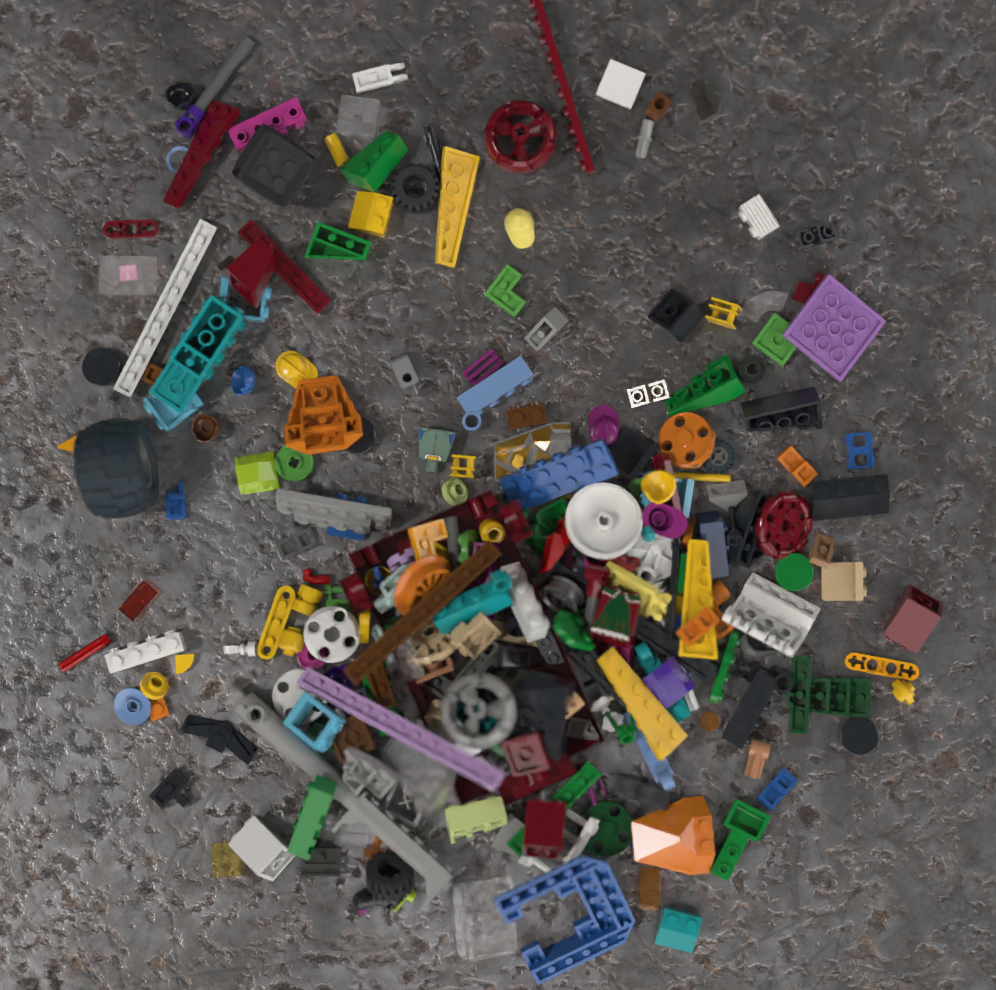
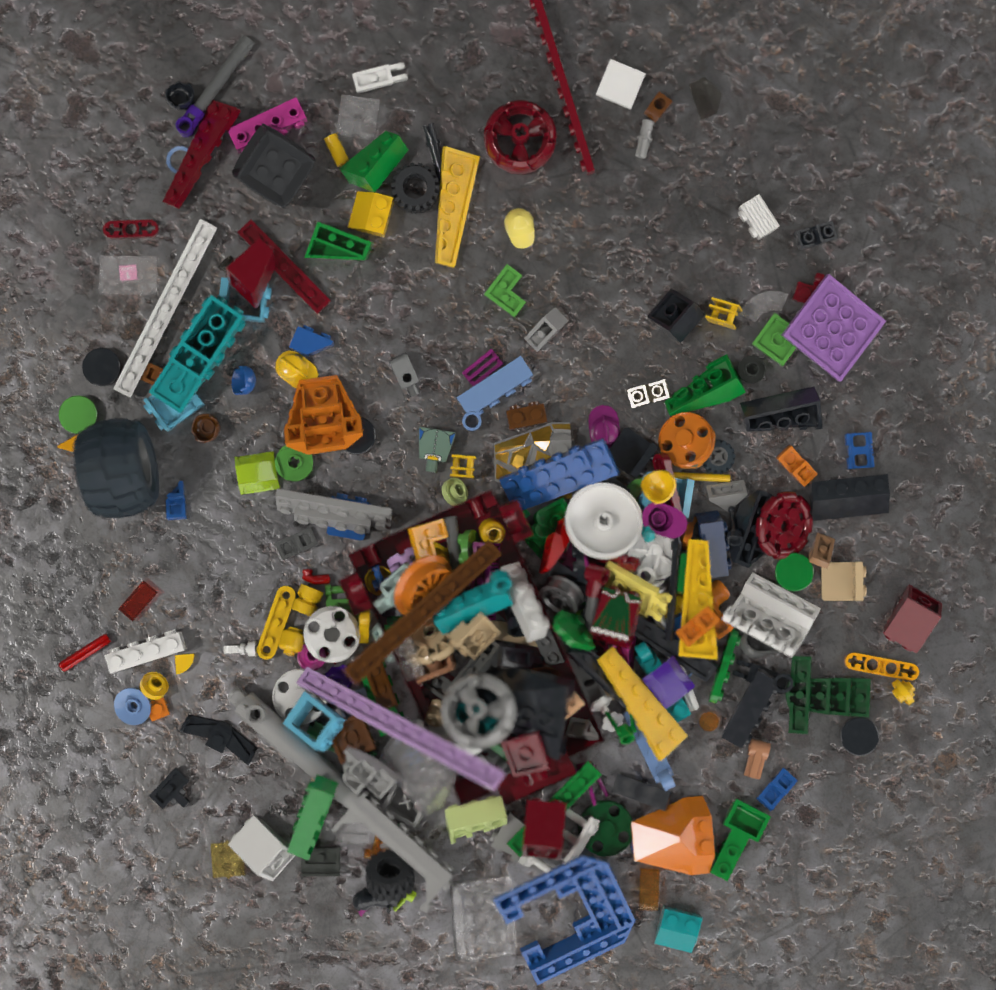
(77, 413): none -> bright green tile
(310, 343): none -> blue slope

